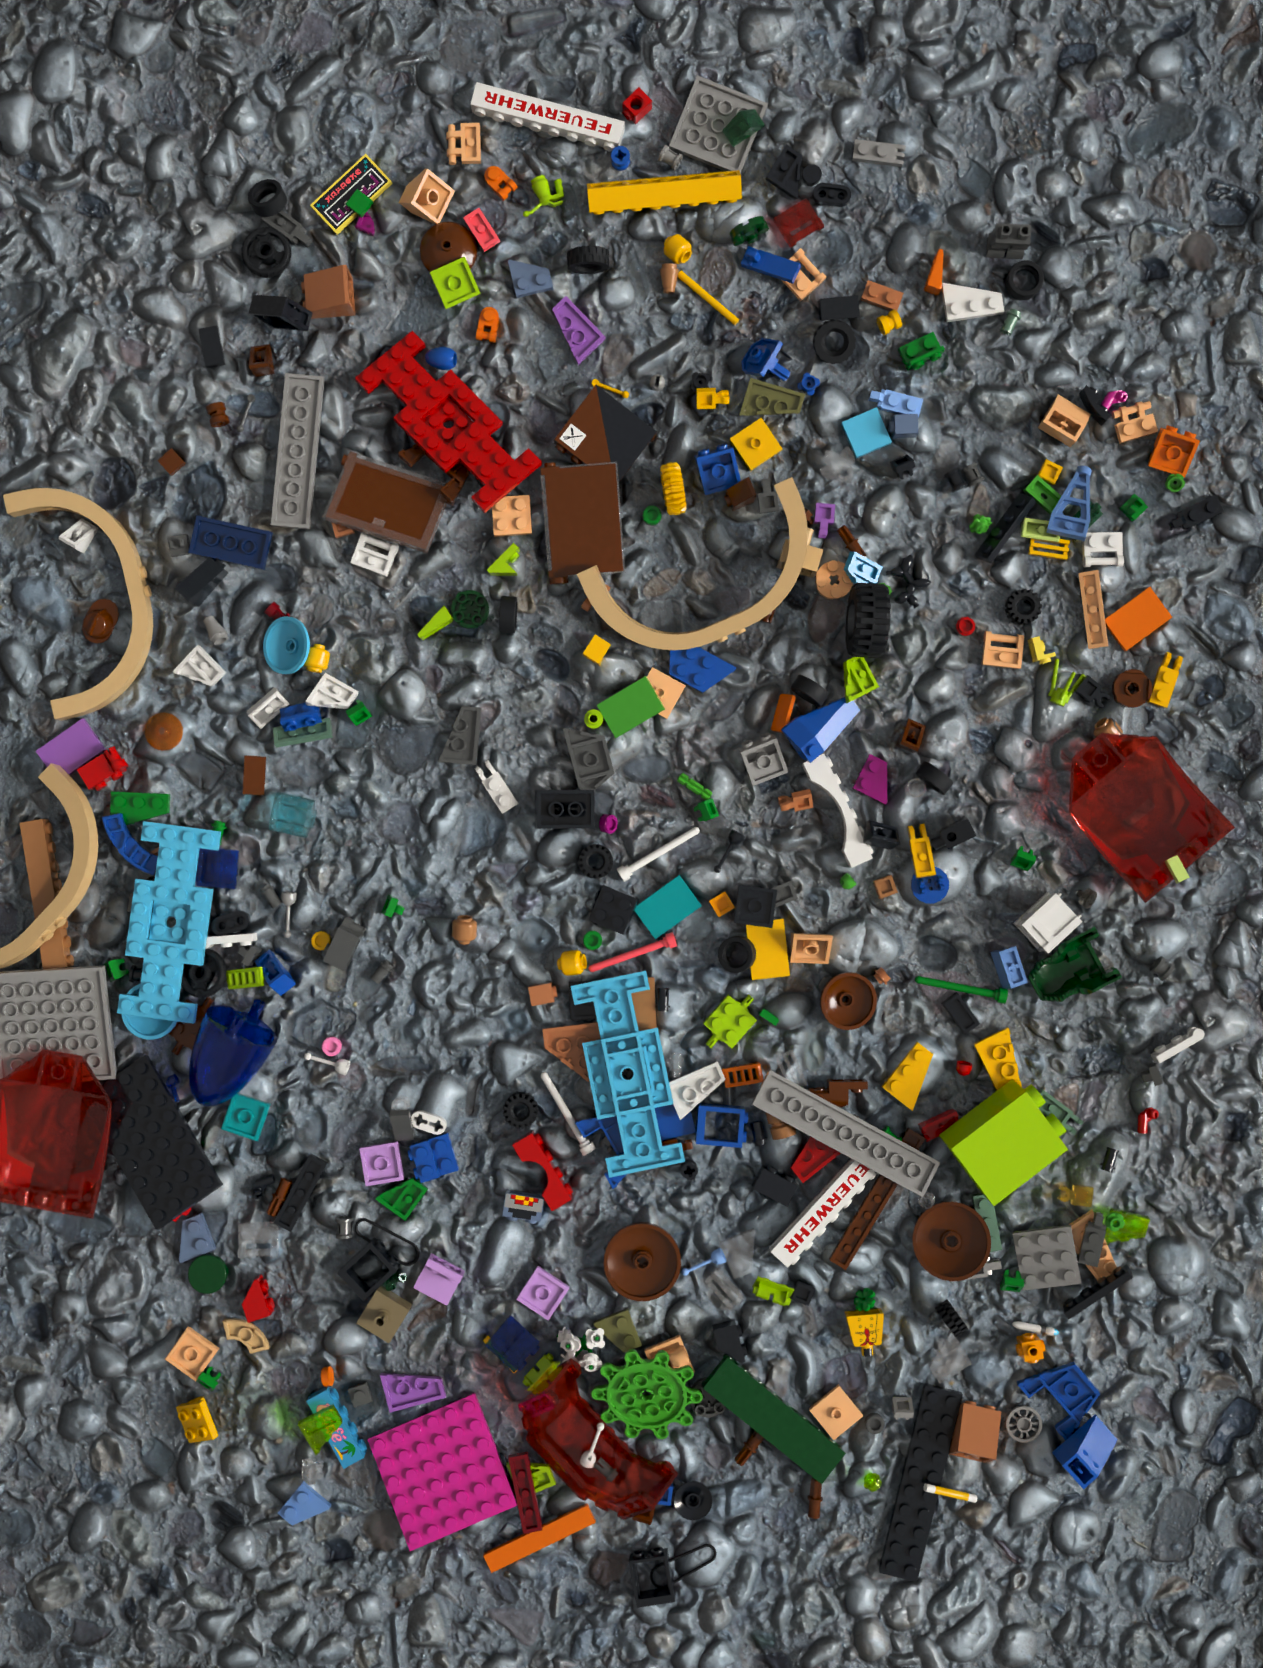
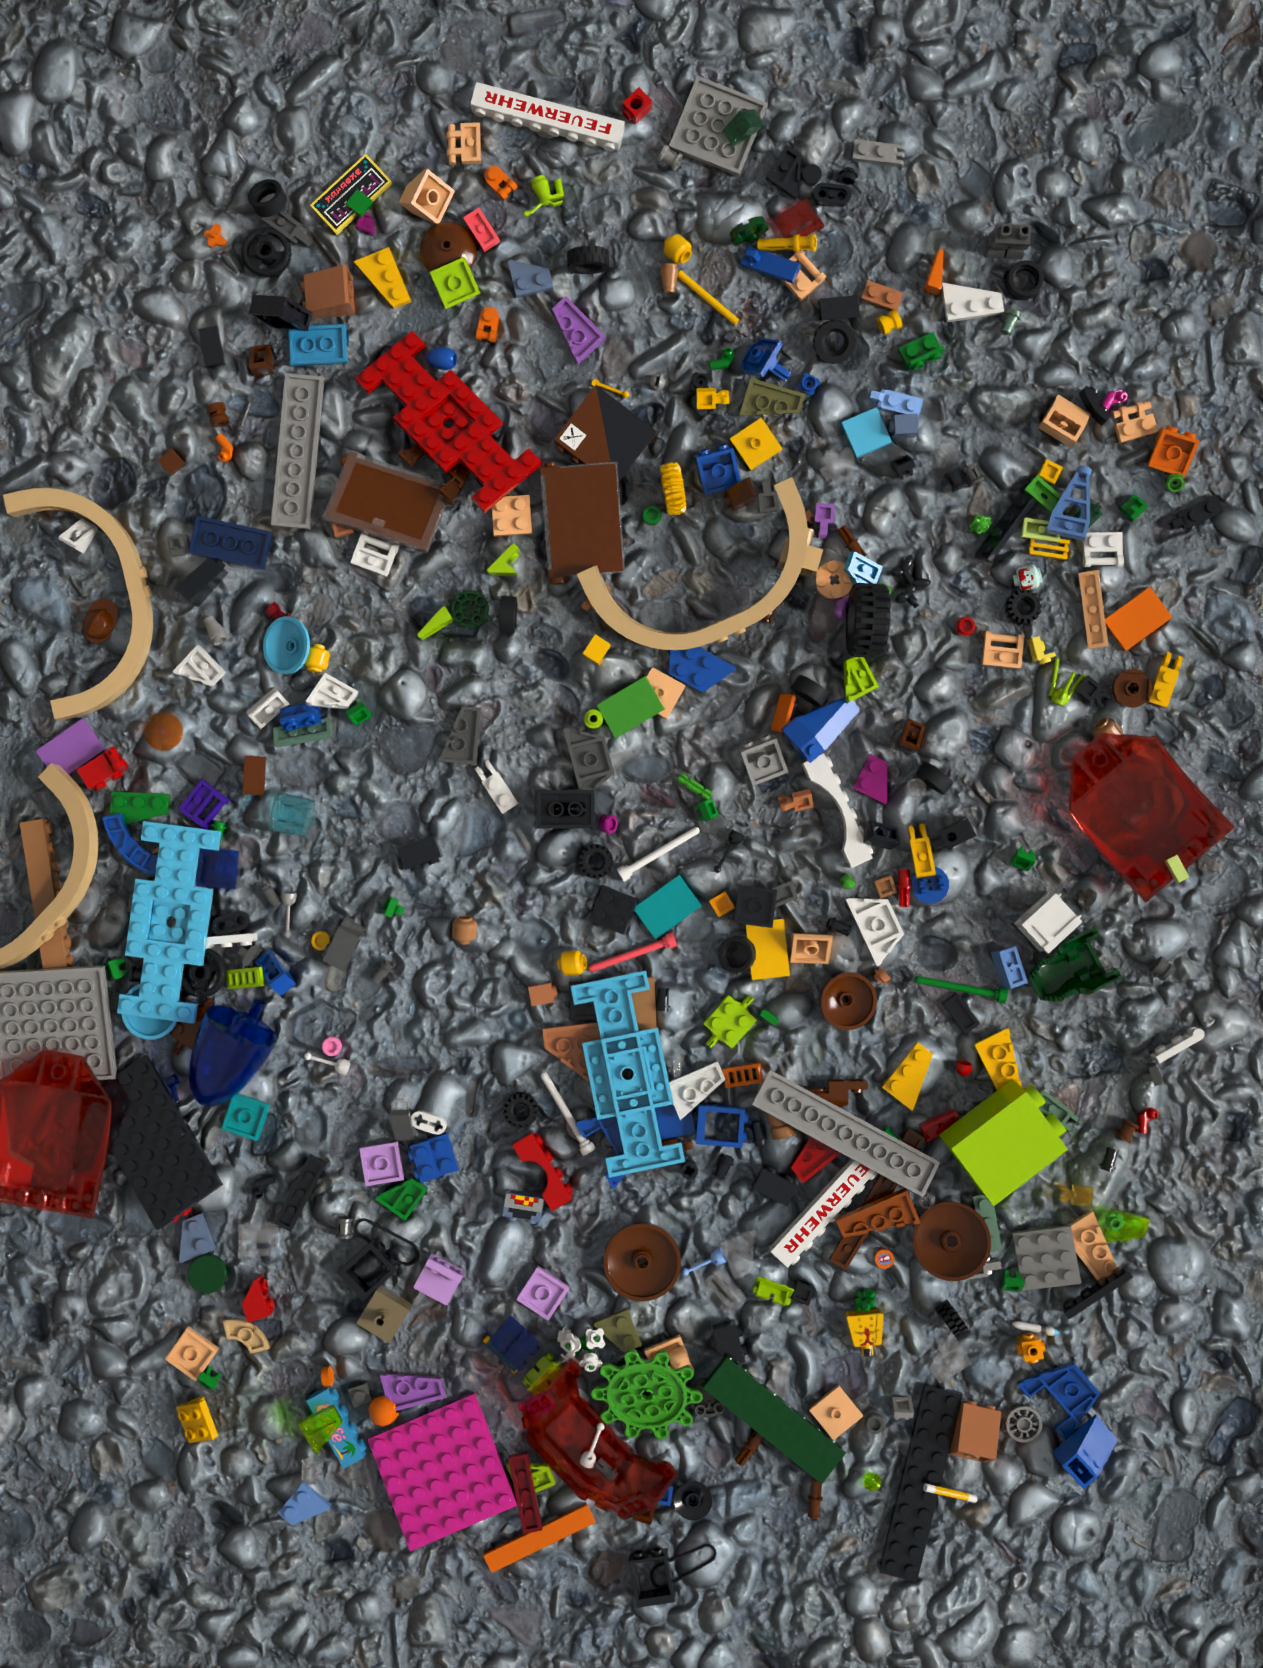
(198, 801): none -> dark purple plate
(214, 237): none -> orange piece
(226, 448): none -> orange arm
(279, 1197): reddish brown axle -> none
(318, 345): none -> dark azure tile
(382, 1411): none -> orange hair
(385, 276): none -> yellow wing
(396, 1277): clear green arm -> none
(420, 852): none -> black brick
(592, 940): green tile -> none
(620, 163): blue wheel -> none
(664, 191): yellow brick -> none
(724, 361): none -> green arm
(724, 1166): none -> black pin
(793, 243): none -> yellow pin
(838, 926): none -> black pin
(840, 607): none -> medium lavender arm
(848, 175): none -> black plate
(877, 925): none -> white wing
(883, 1213): none -> dark orange wing
(884, 1258): none -> orange tile
(904, 887): none -> red axle
(1027, 577): none -> light aqua head
(1092, 1241): dark grey hinge -> none
(1127, 1130): none -> reddish brown bush

